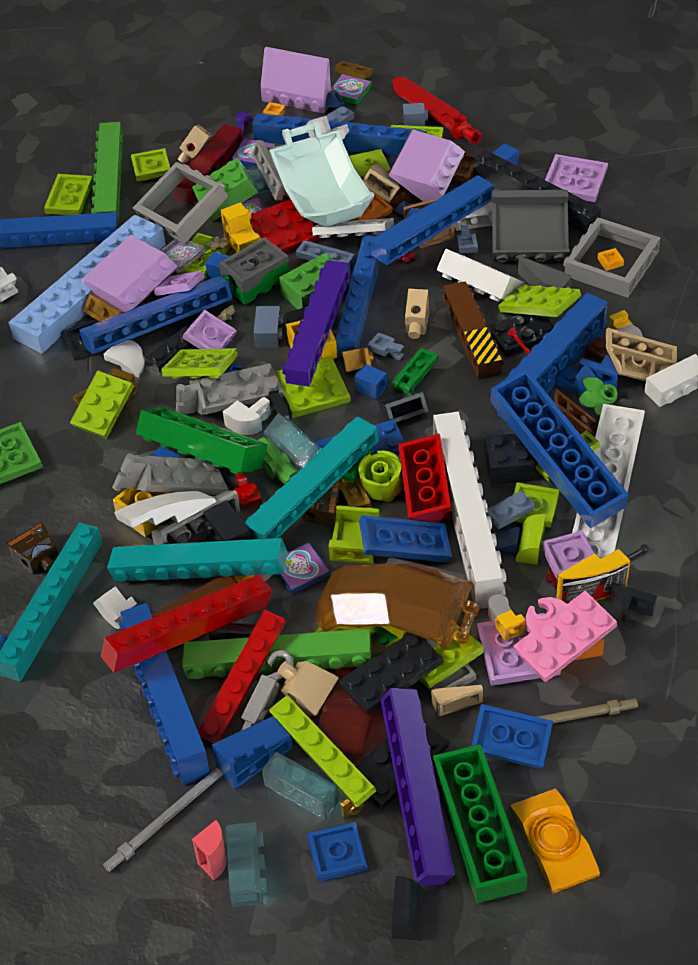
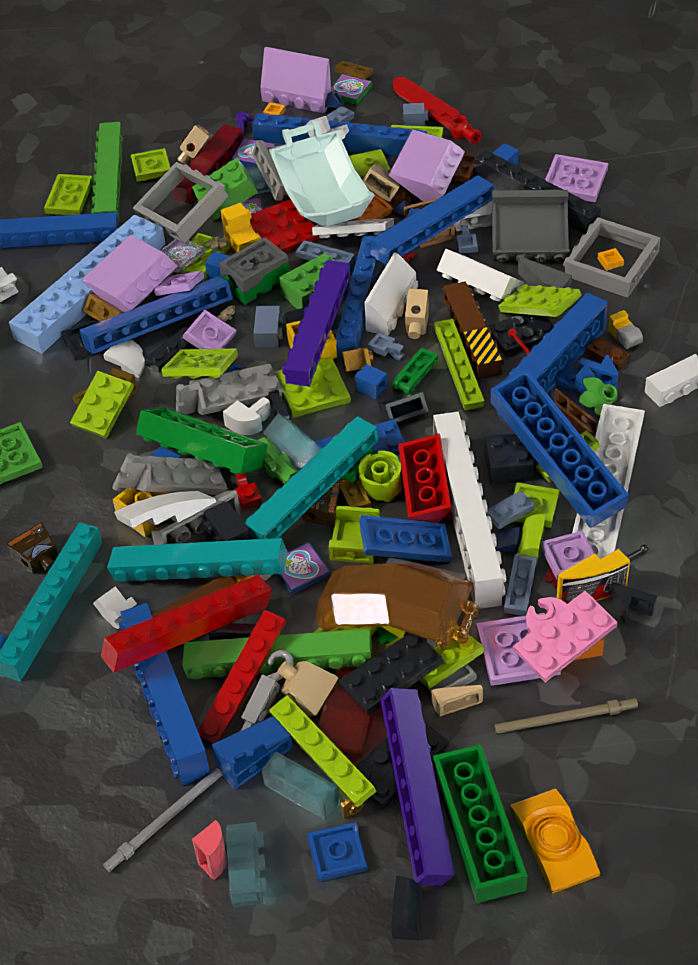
(389, 296): none -> white slope
(459, 364): none -> lime plate
(504, 618): yellow leg -> none
(512, 736): blue plate -> none
(520, 585): none -> sand blue plate
(637, 355): tan wedge -> none

